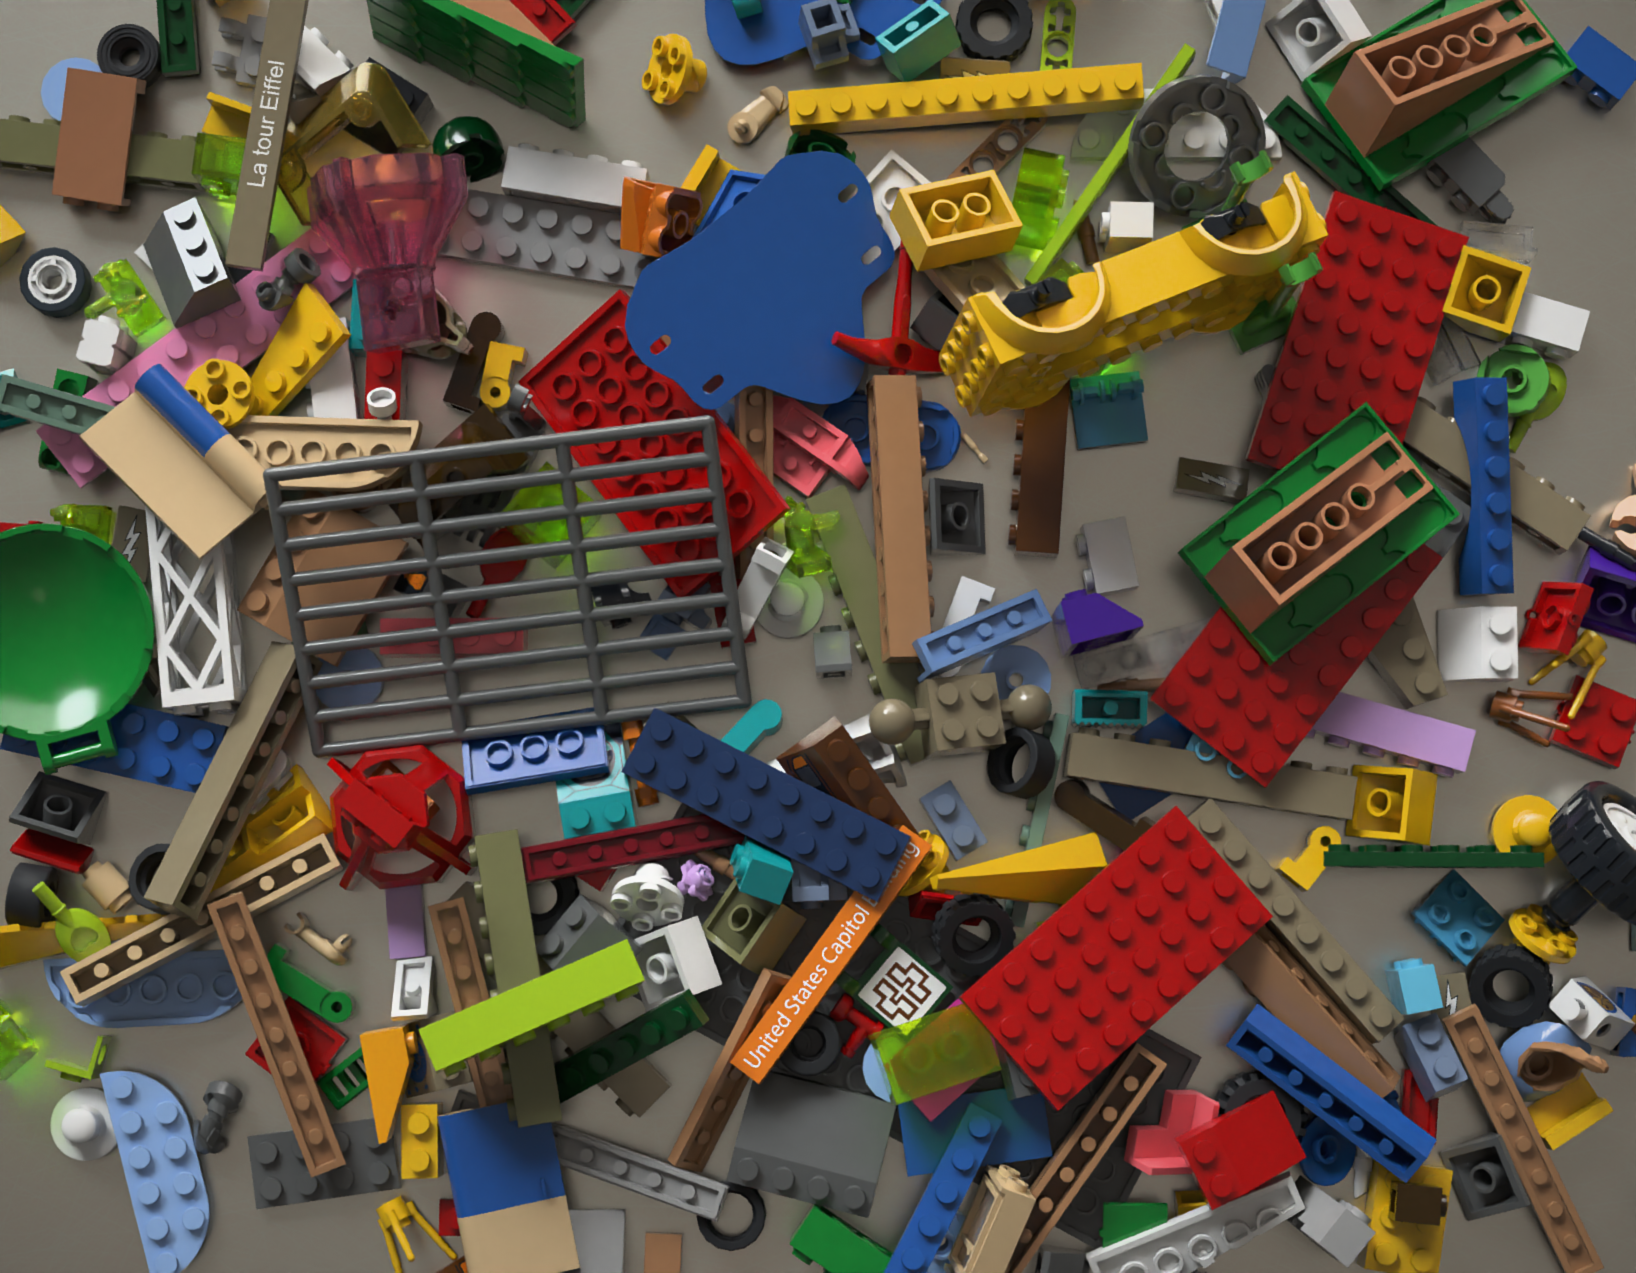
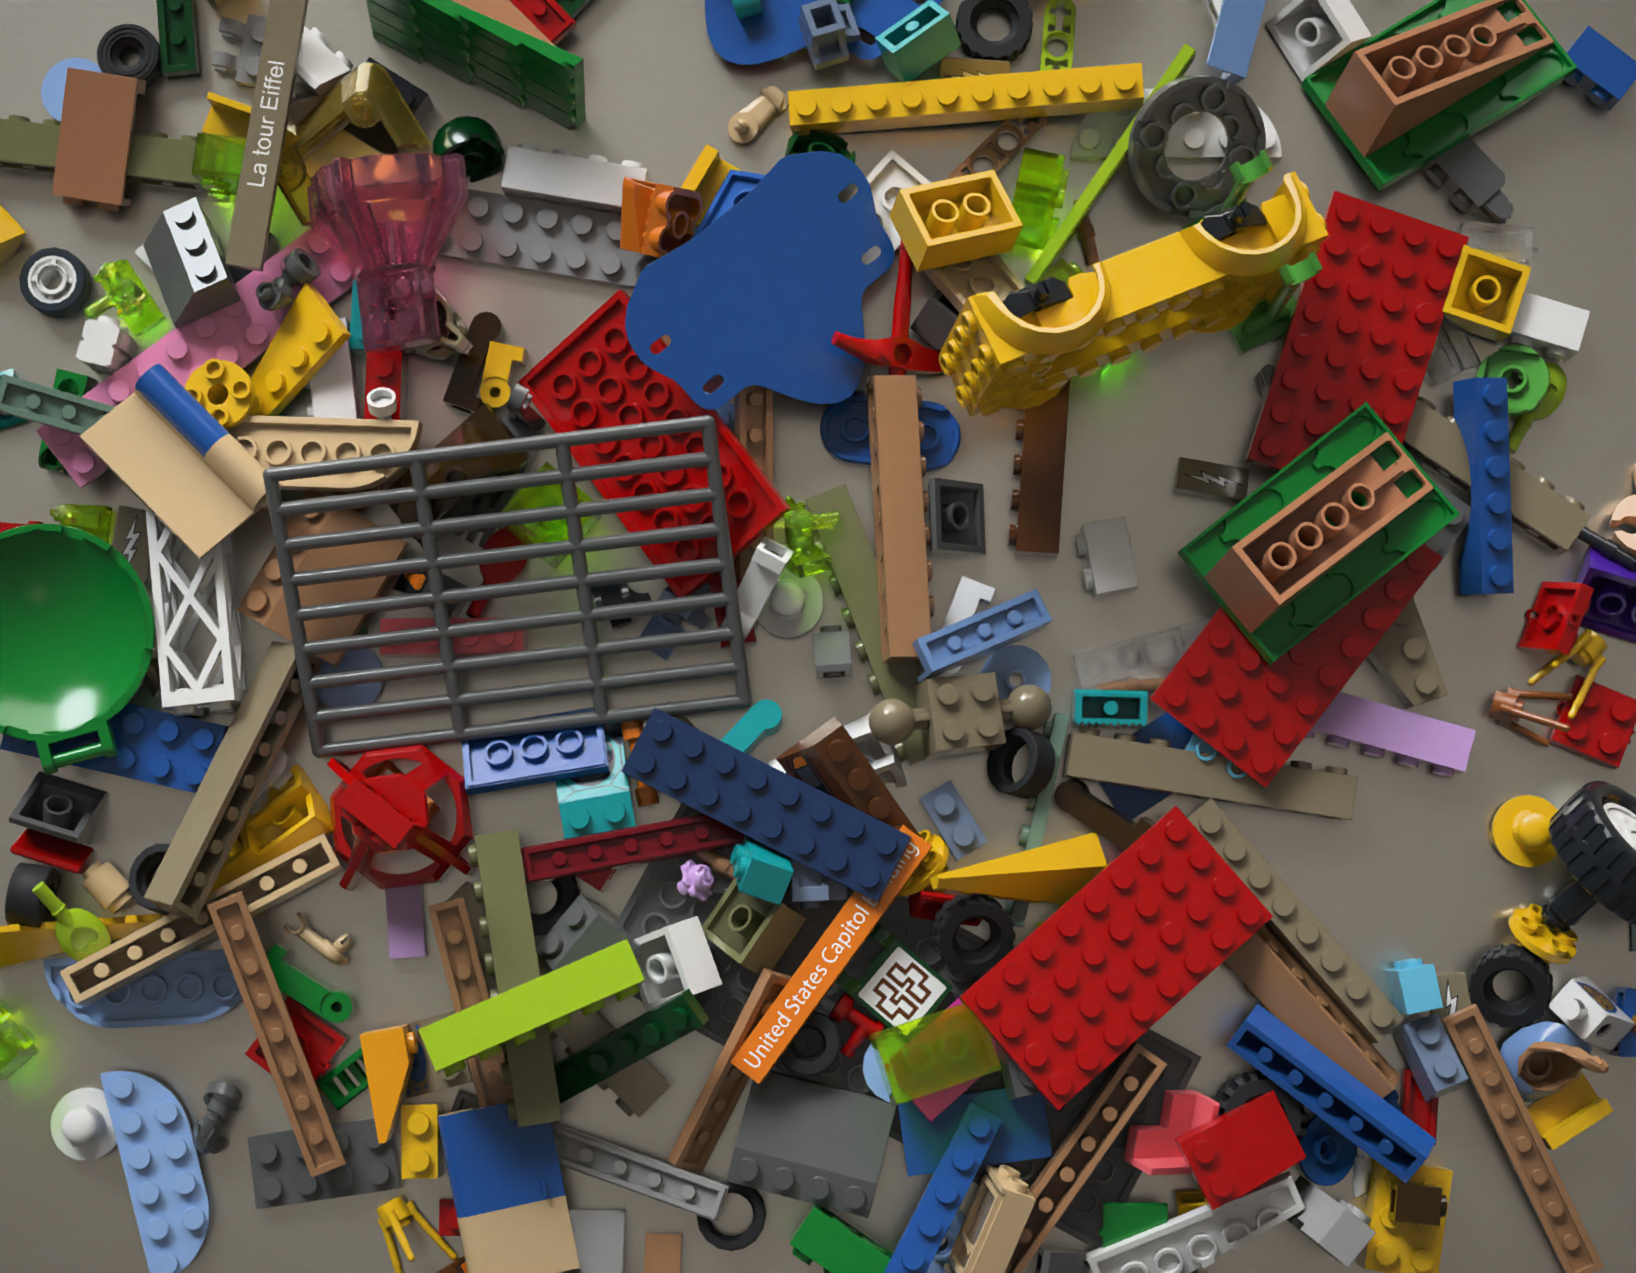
(76, 1072): lime bracket -> none
(414, 989): white slope -> none
(648, 898): white plate -> none
(673, 70): yellow plate -> none
(811, 448): coral plate -> none
(973, 447): tan piece -> none
(1091, 622): dark purple slope -> none
(1108, 409): dark azure hinge -> none
(1126, 226): white brick -> none
(1309, 862): yellow leg -> none
(1332, 158): dark green plate -> none
(1393, 804): yellow slope -> none
(1439, 857): dark green plate -> none
(1458, 918): dark azure hinge -> none
(1477, 644): white slope -> none
(1484, 1176): dark grey slope -> none

